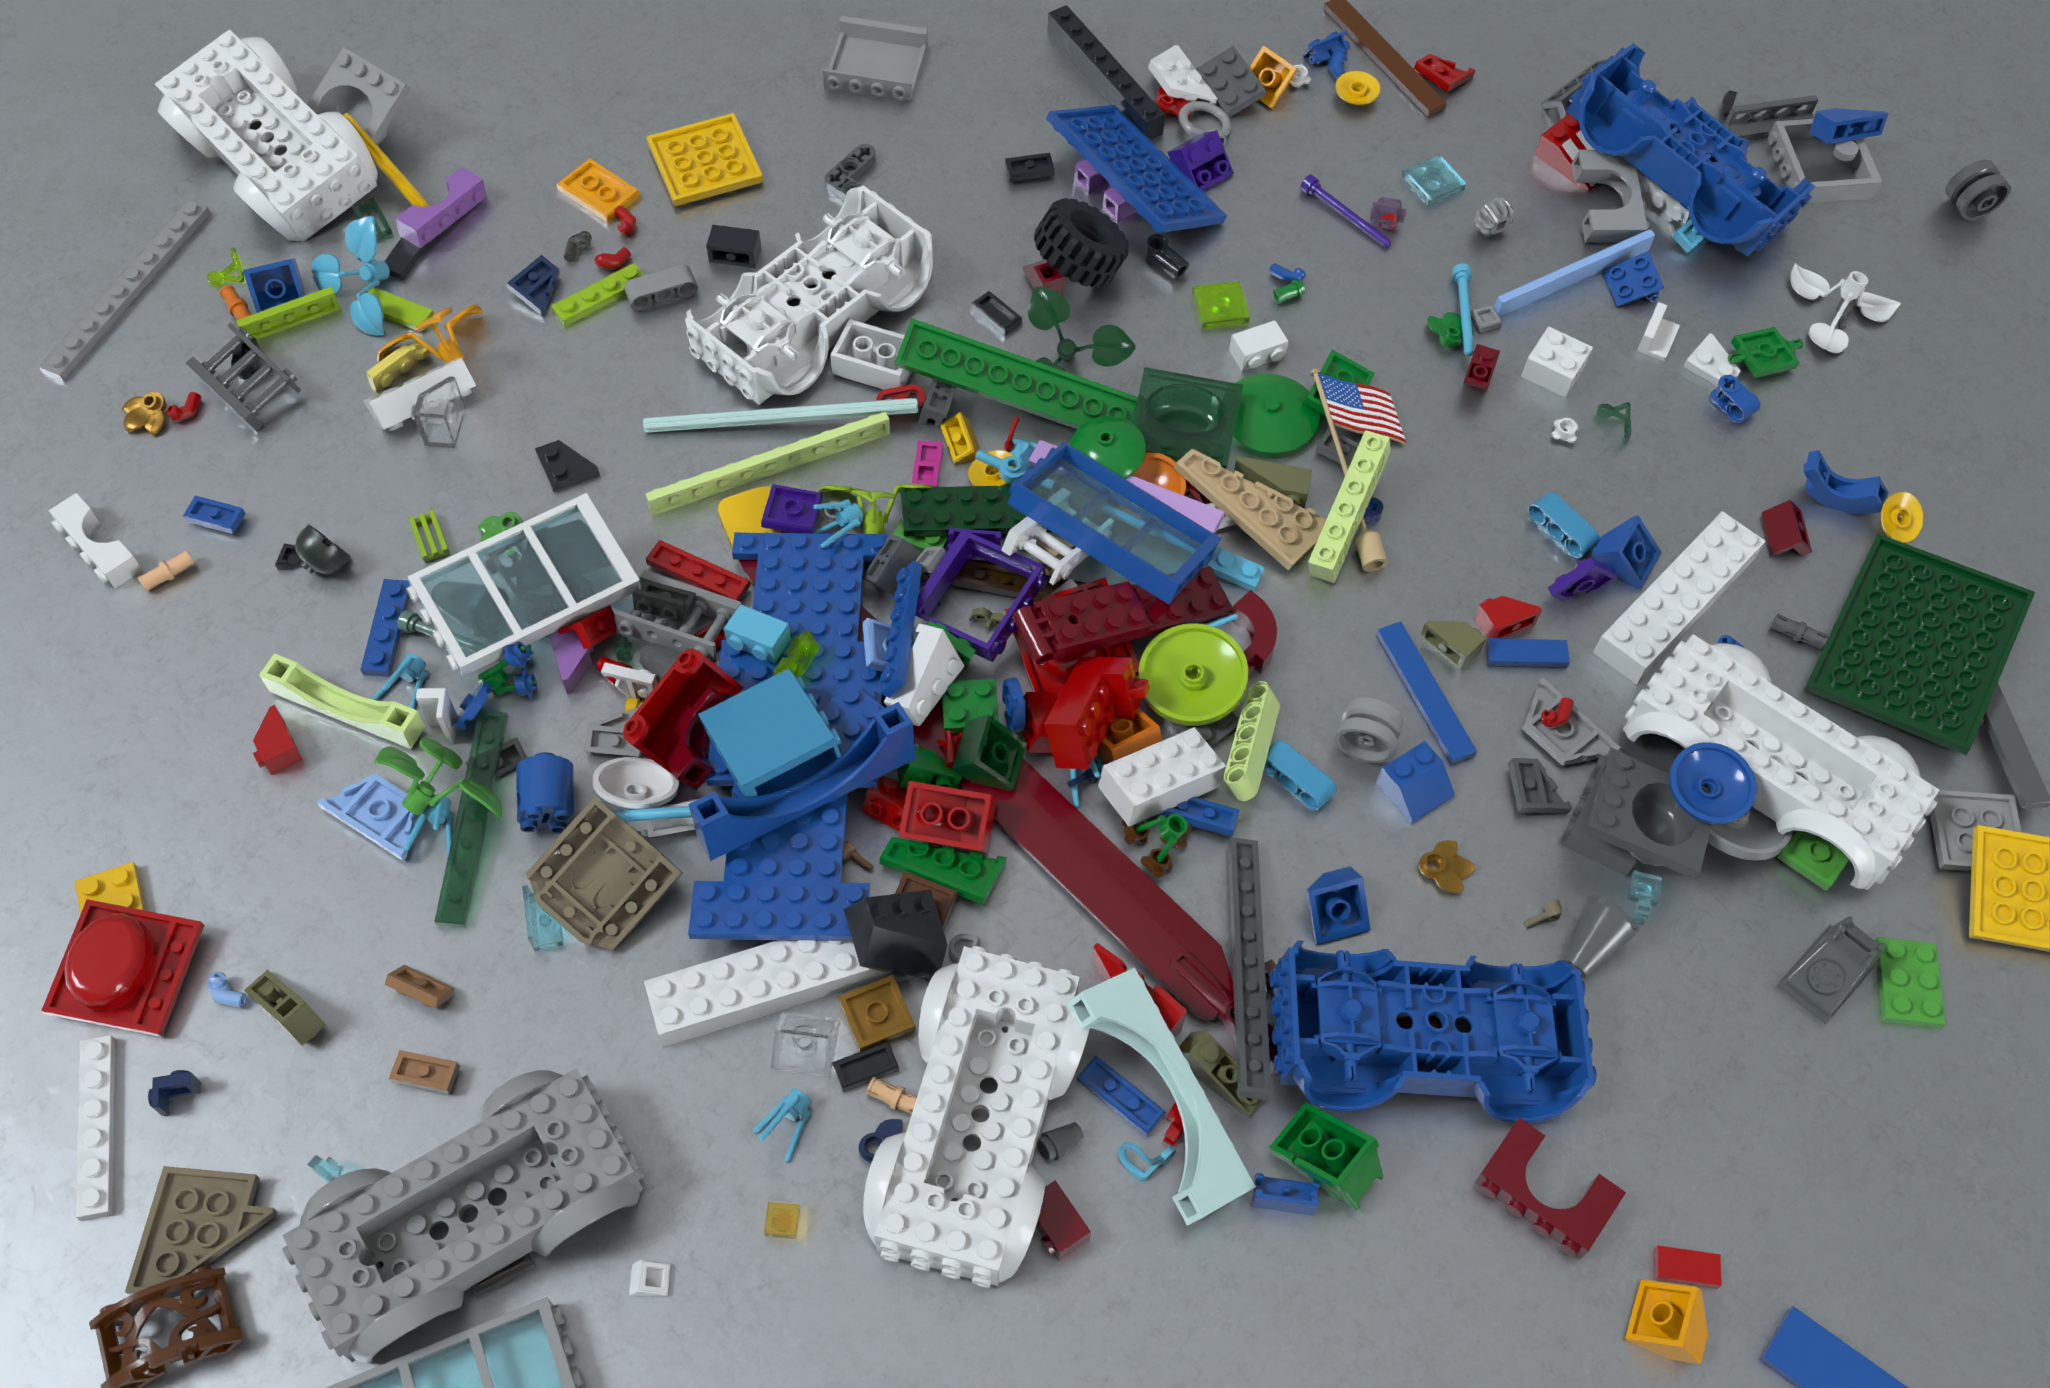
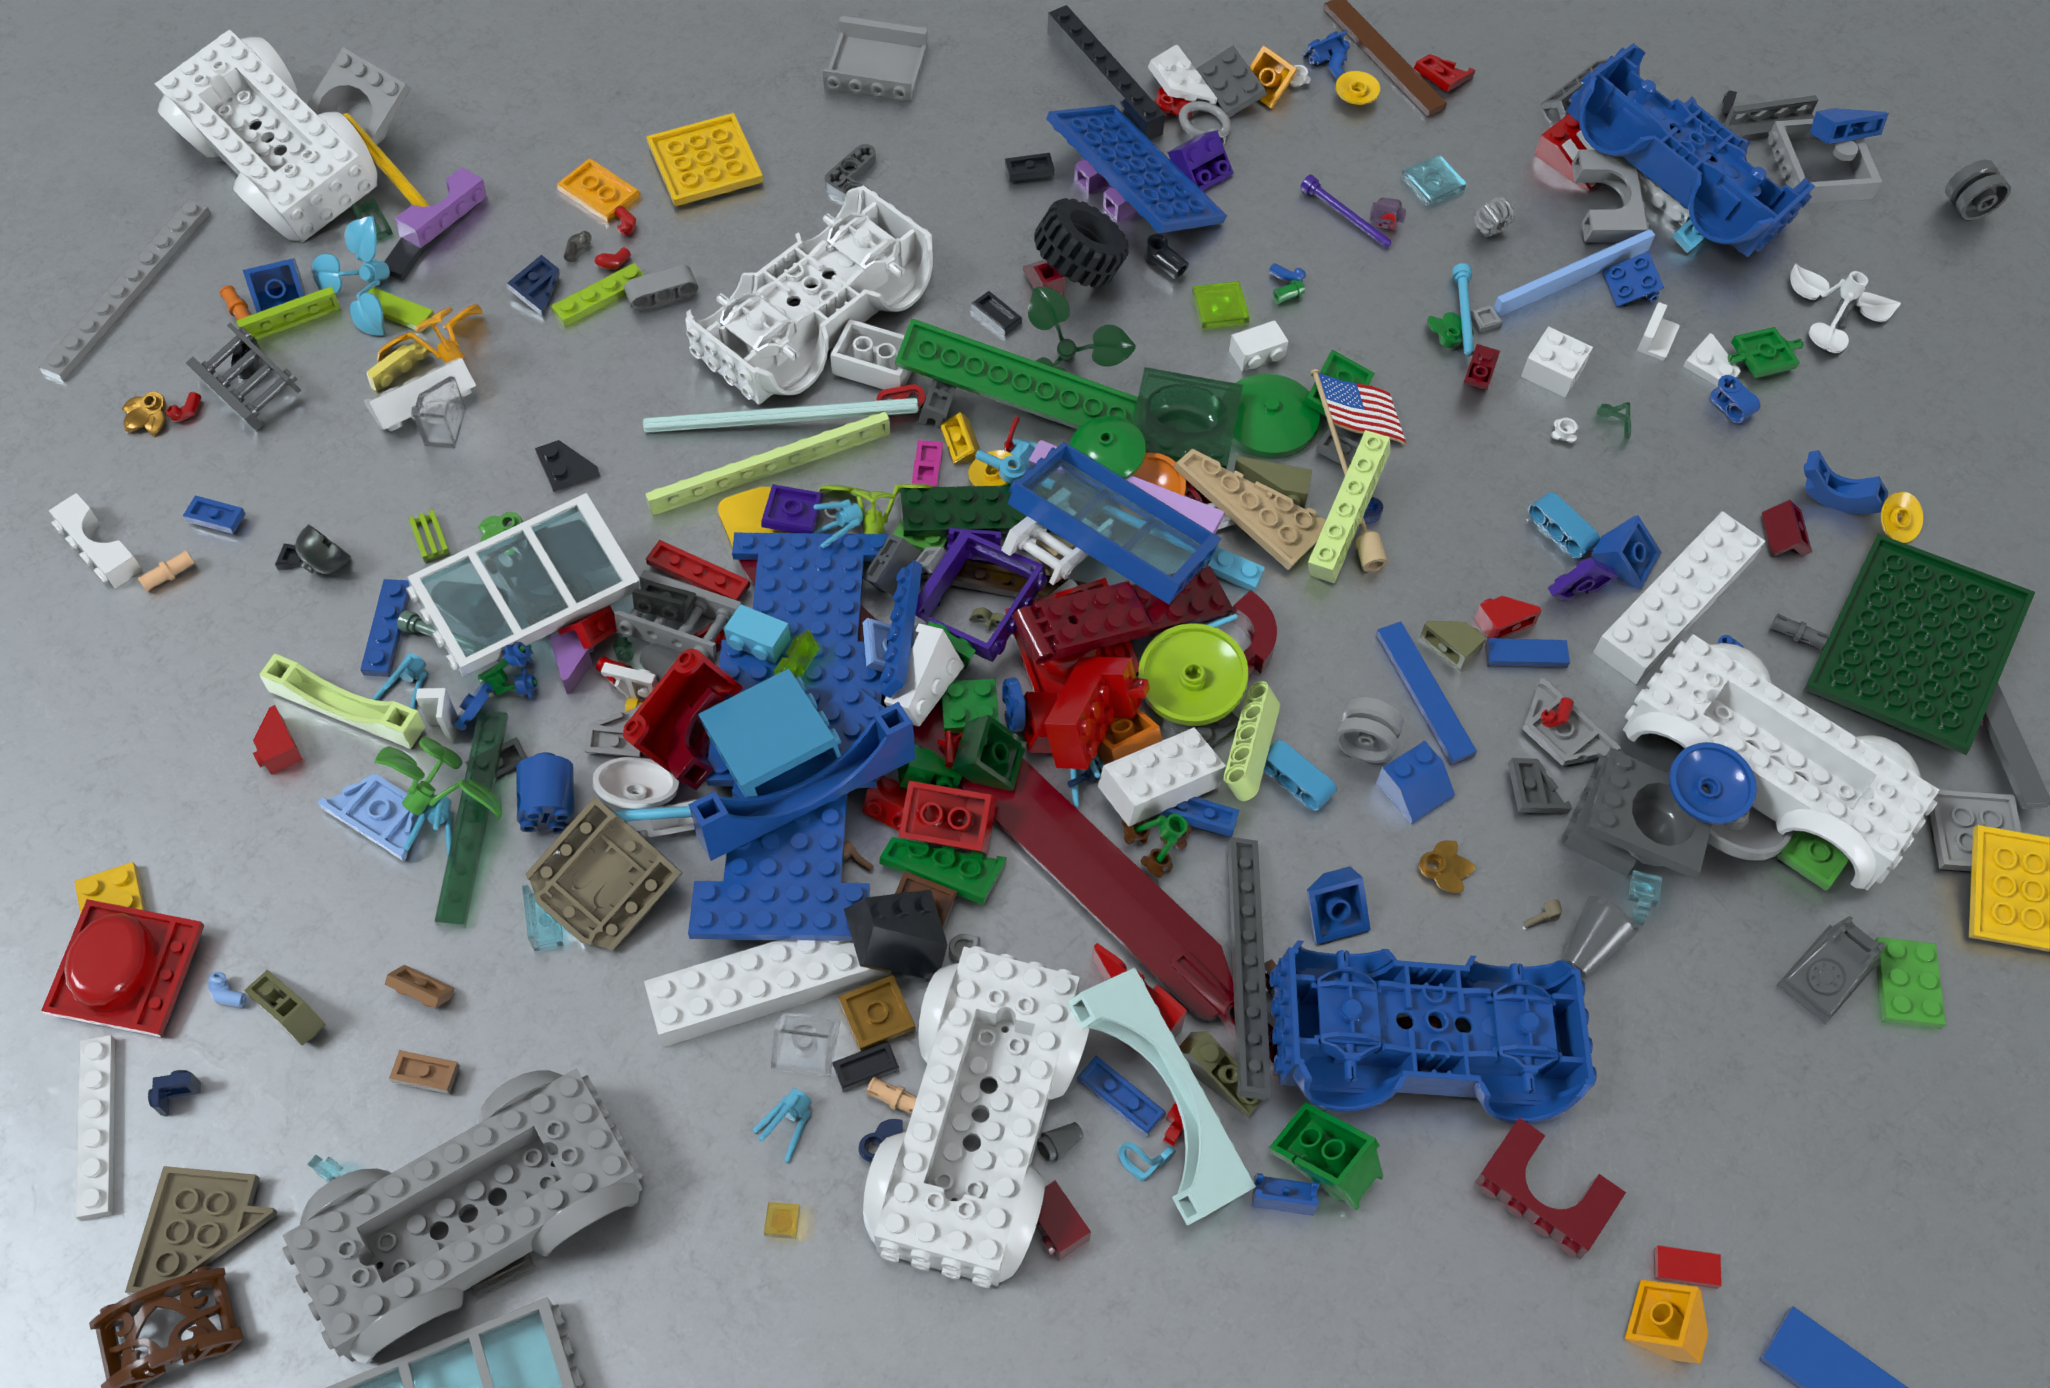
(216, 278): clear neon green piece -> none
(649, 1279): white slope -> none
(733, 246): black brick -> none

